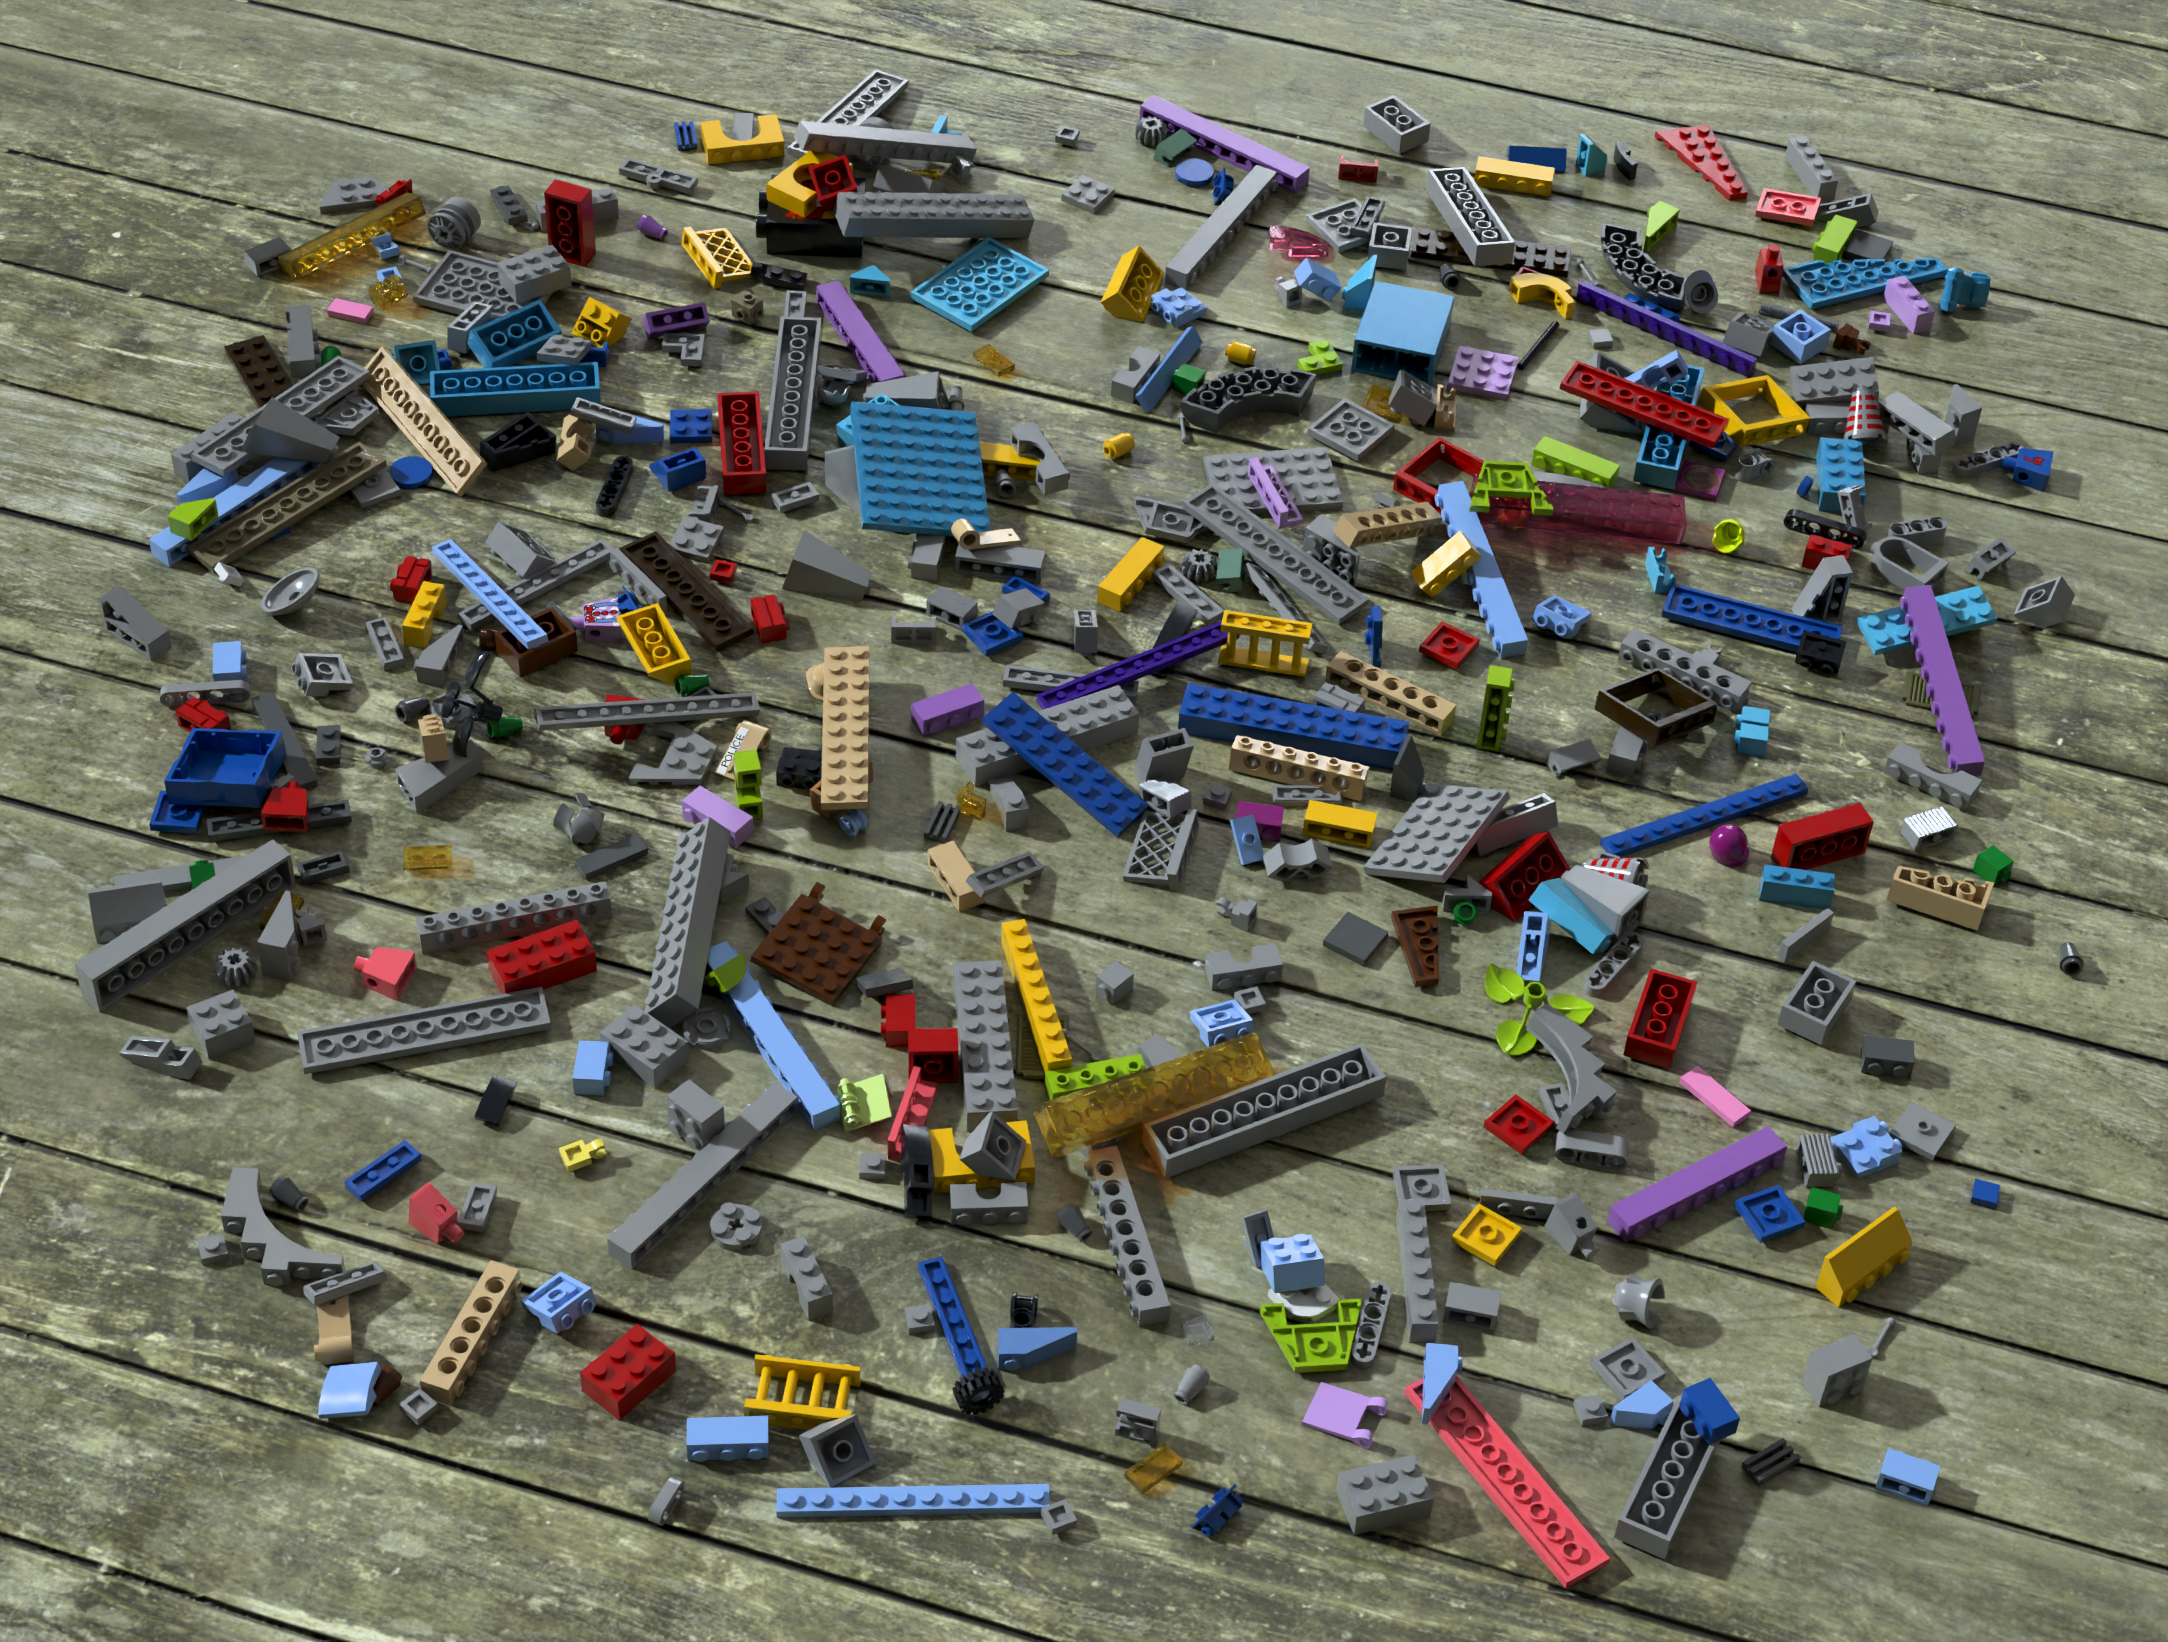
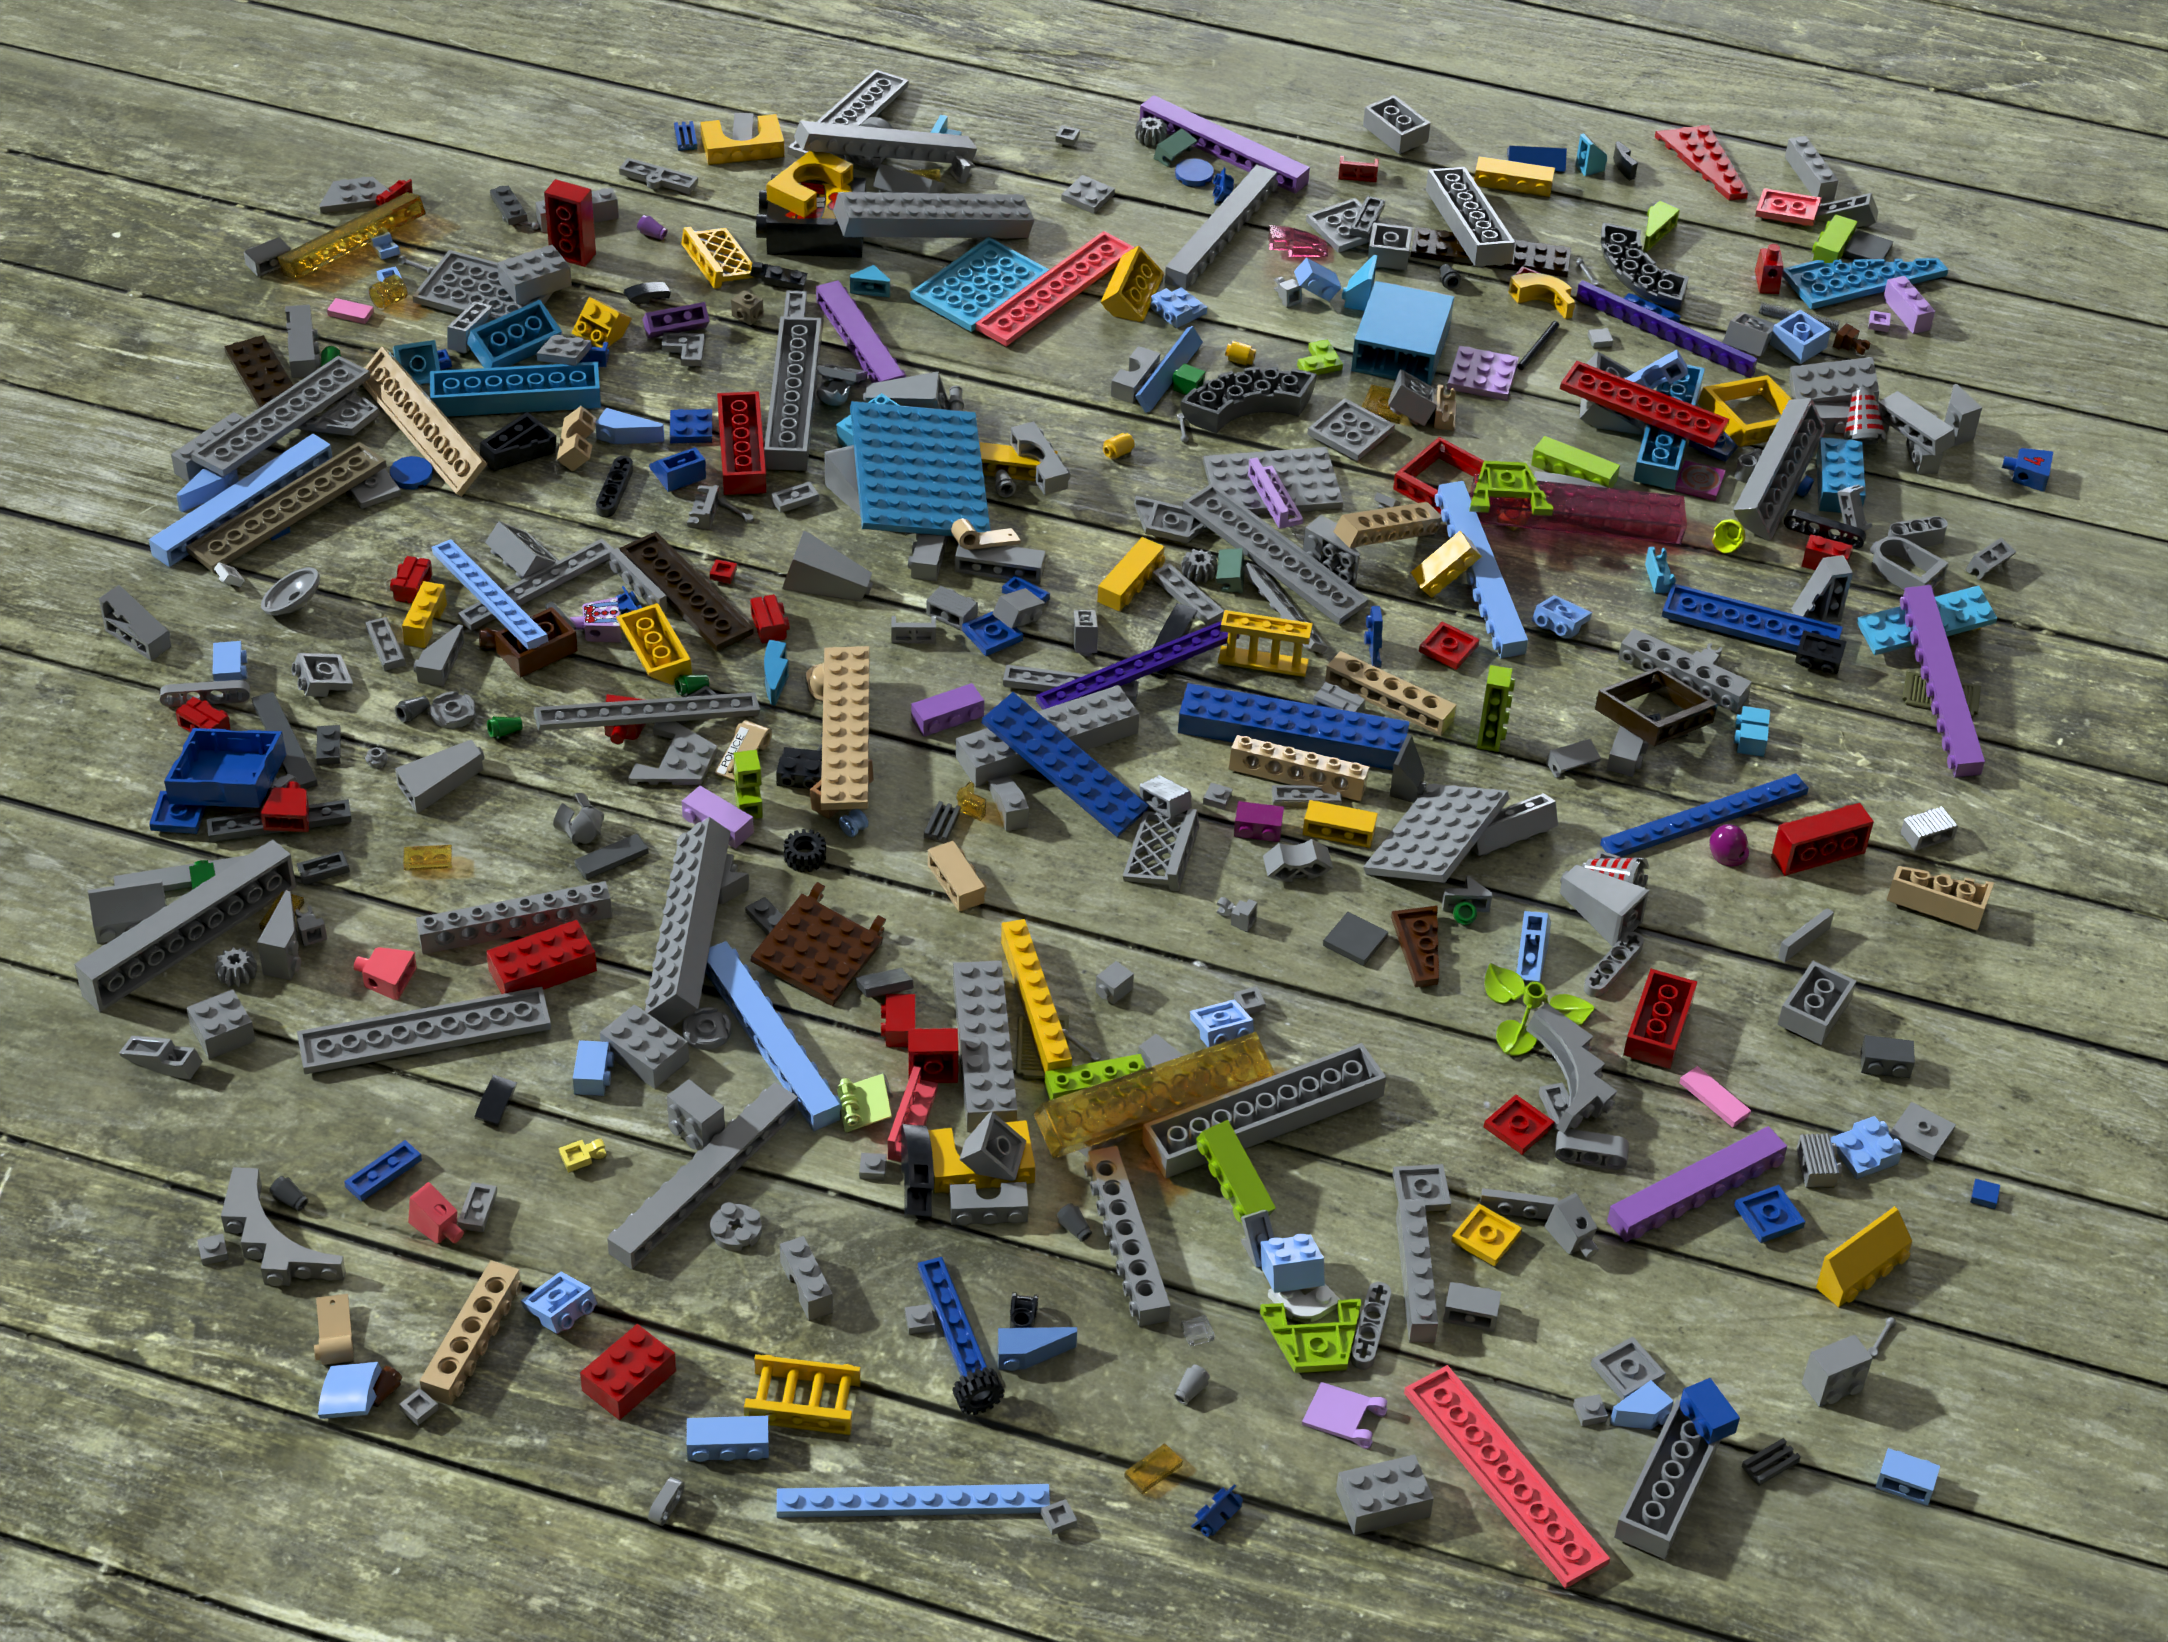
(192, 517): lime slope -> none
(289, 435): light grey slope -> none
(345, 1283): light grey tile -> none
(433, 738): tan arch -> none
(454, 223): light grey wheel -> none
(485, 710): black plant -> none
(603, 415): light grey plate -> none
(643, 292): none -> black slope
(697, 539): light grey plate -> none
(728, 974): lime brick -> none
(775, 669): none -> dark azure slope
(805, 841): none -> black tyre
(831, 178): red brick -> none
(838, 1449): light grey slope -> none
(993, 360): clear yellow plate -> none
(1004, 874): light grey plate -> none
(1053, 289): none -> coral plate
(1138, 1421): light grey brick -> none
(1164, 756): light grey brick -> none
(1227, 973): light grey arch -> none
(1234, 1170): none -> lime brick
(1247, 839): light blue plate -> none
(1439, 1376): light blue slope -> none
(1522, 872): red slope -> none
(1572, 915): medium azure slope -> none
(1633, 1299): light grey helmet -> none
(1700, 291): light grey piece -> none
(1780, 468): none -> light grey slope
(1796, 887): dark azure brick -> none
(1823, 1208): green brick -> none
(1956, 789): light grey arch -> none
(1964, 289): dark azure piece -> none
(1967, 466): light grey beam -> none
(1993, 865): green brick -> none
(2045, 603): light grey slope -> none
(2070, 959): dark grey cone -> none

